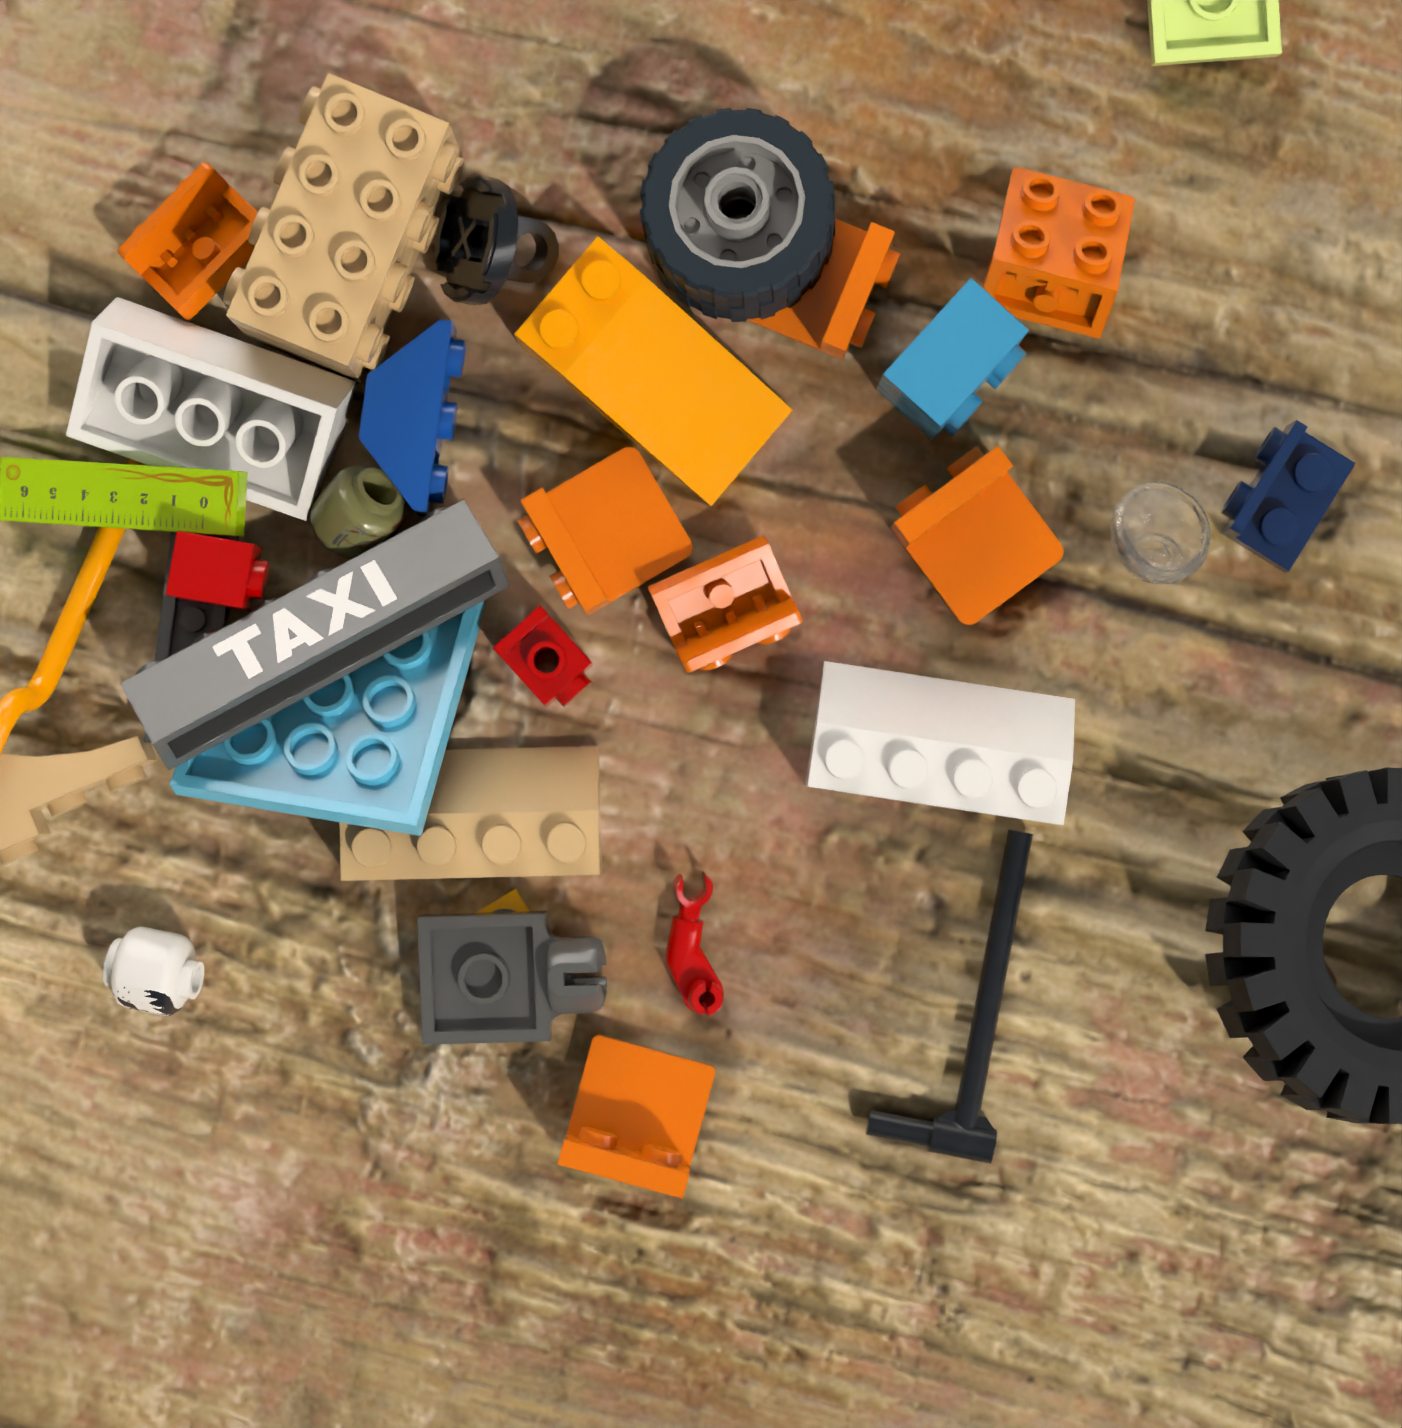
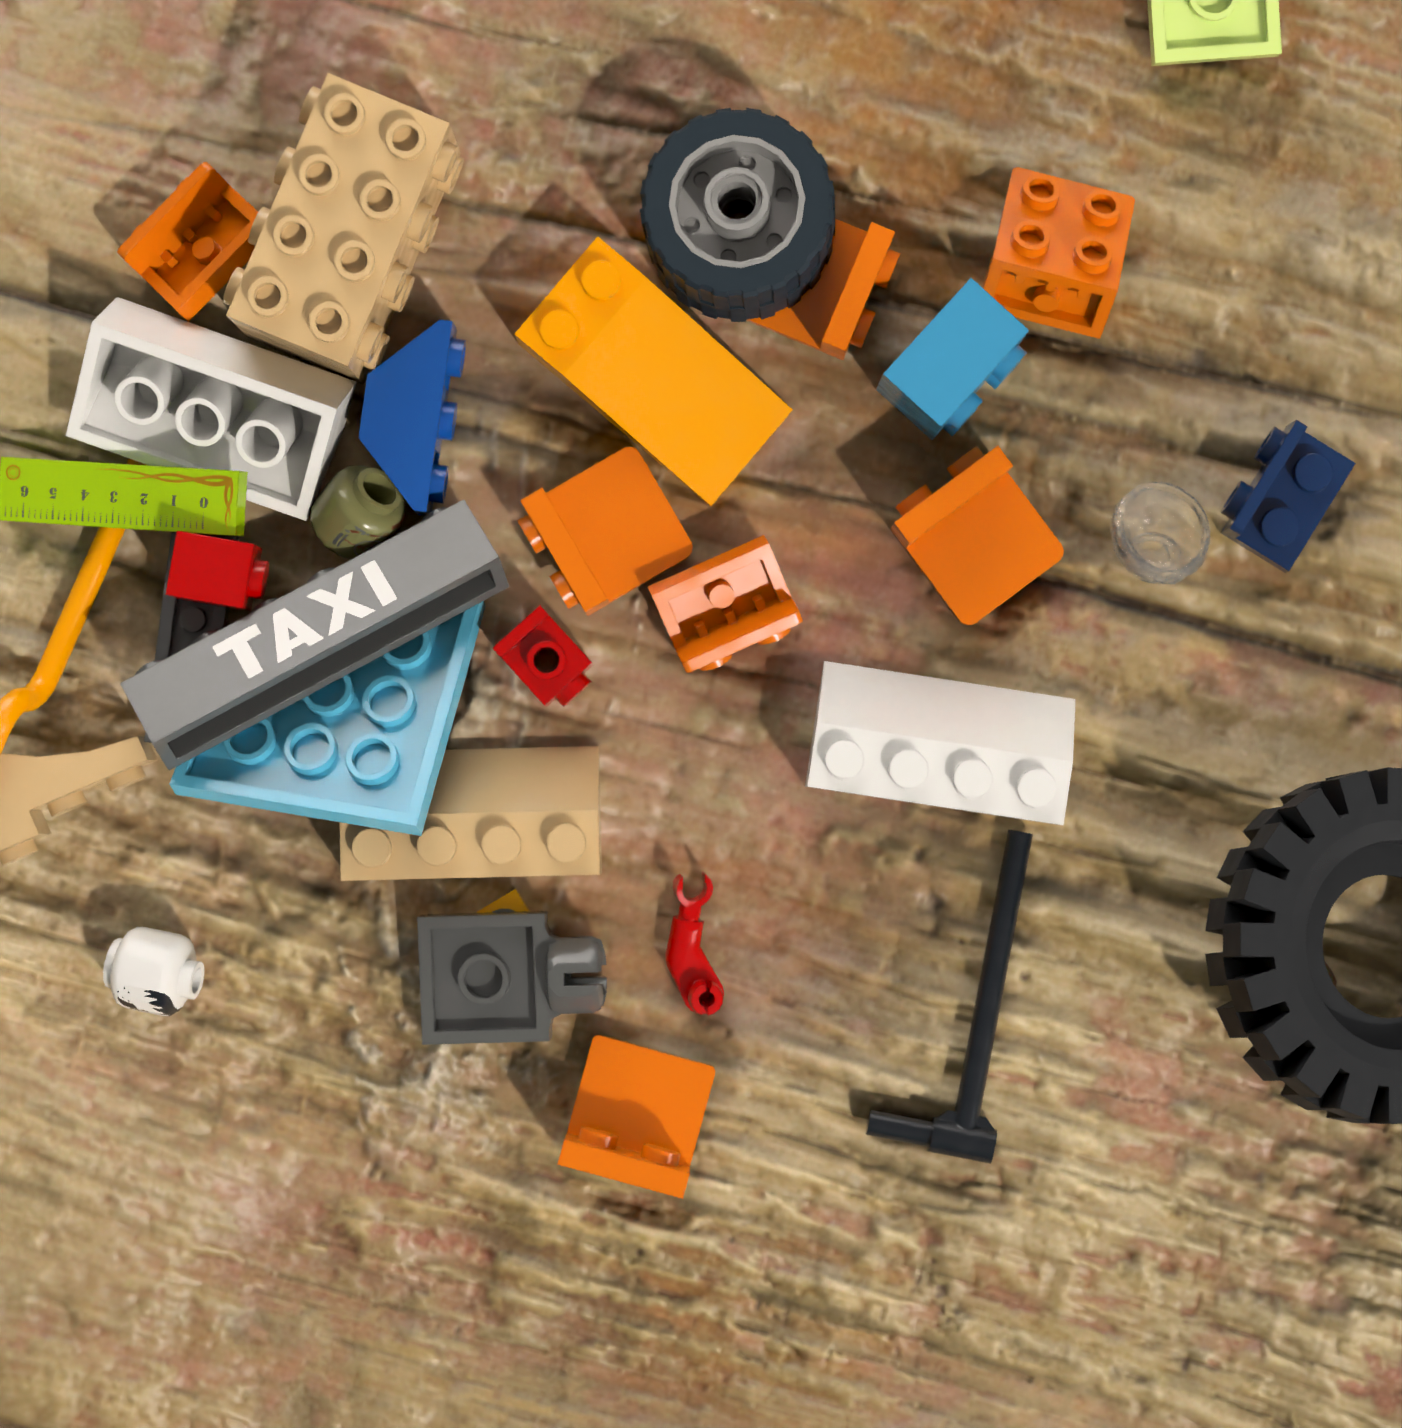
(480, 240): black tile -> none

